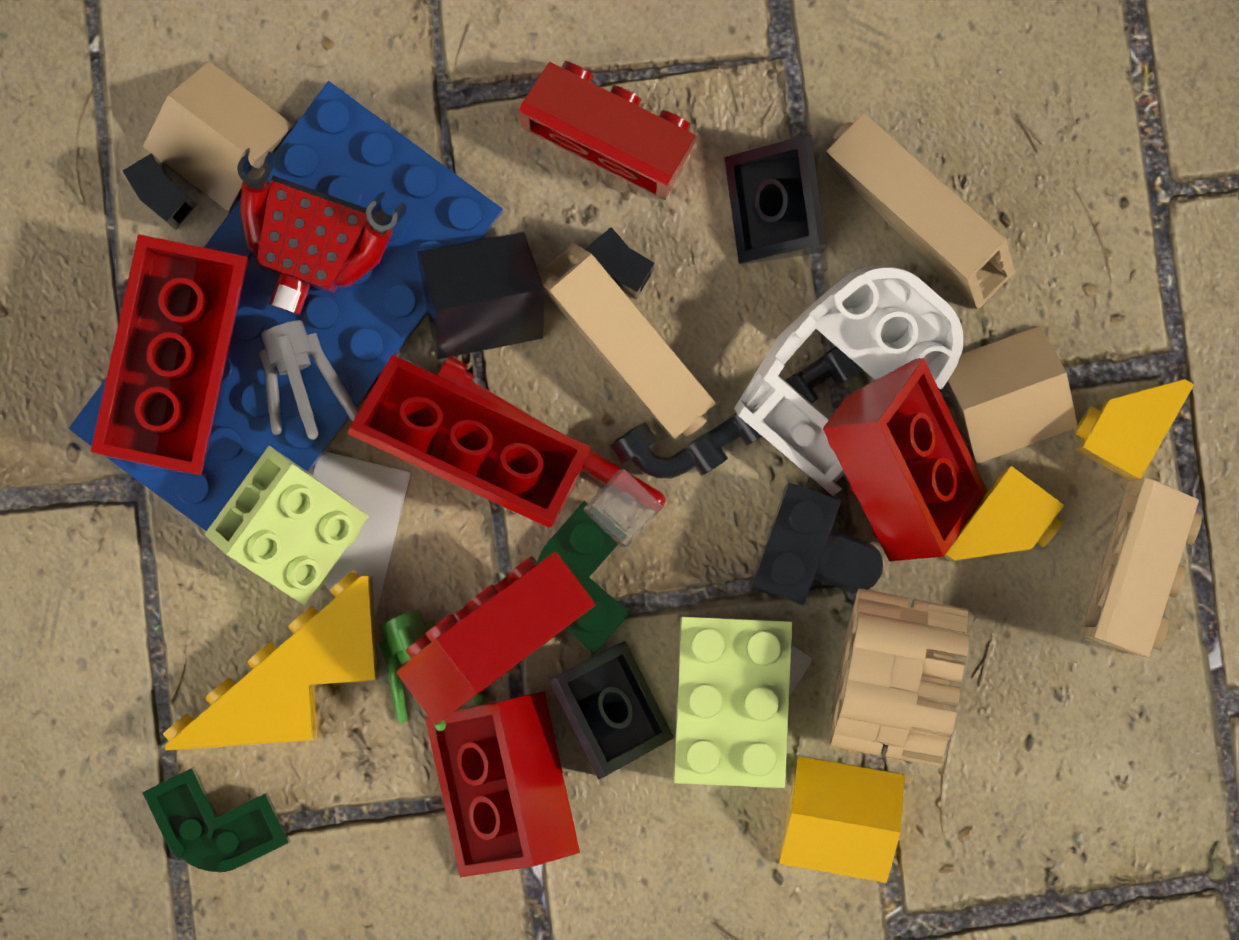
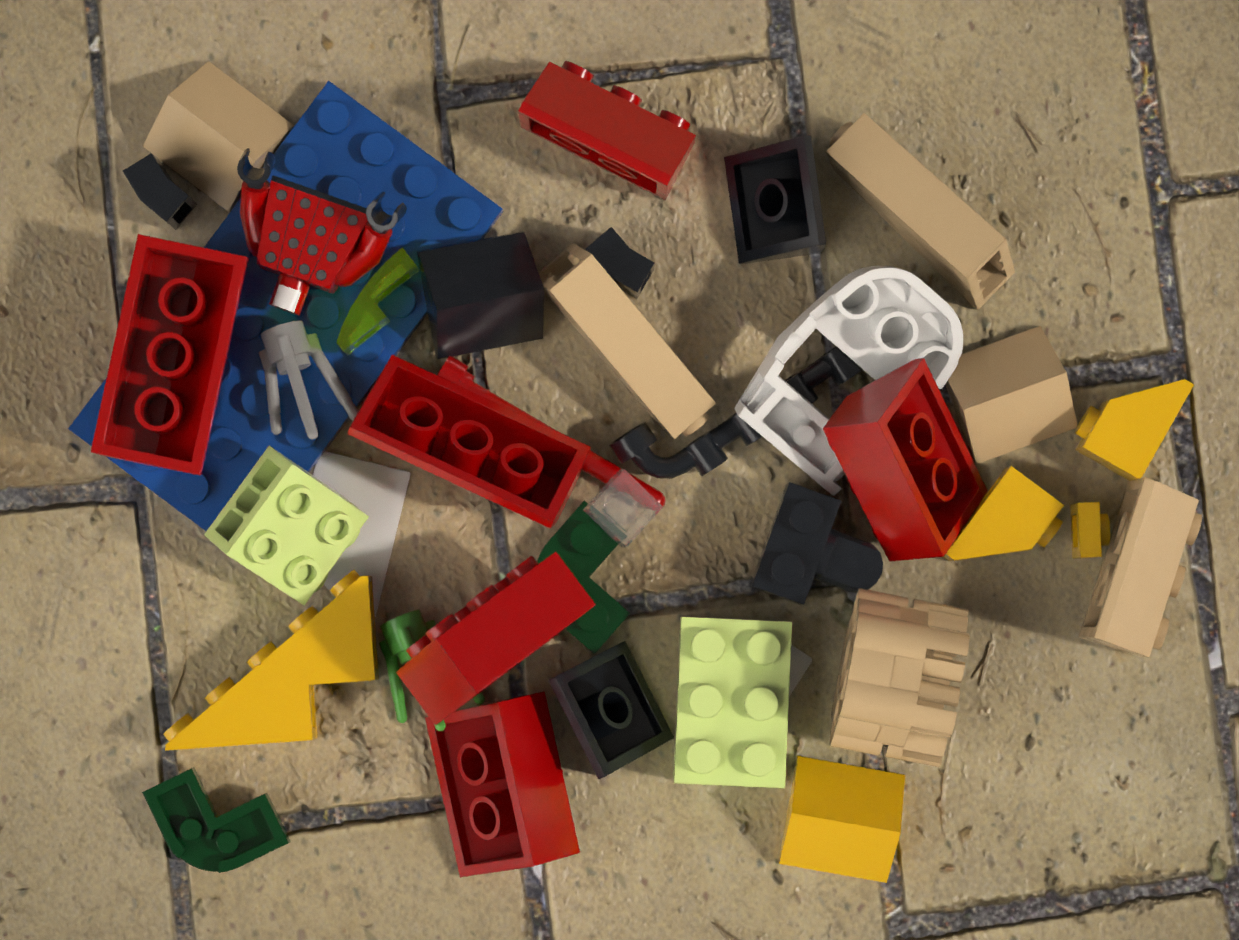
(365, 316): none -> clear neon green slope
(1088, 530): none -> yellow plate

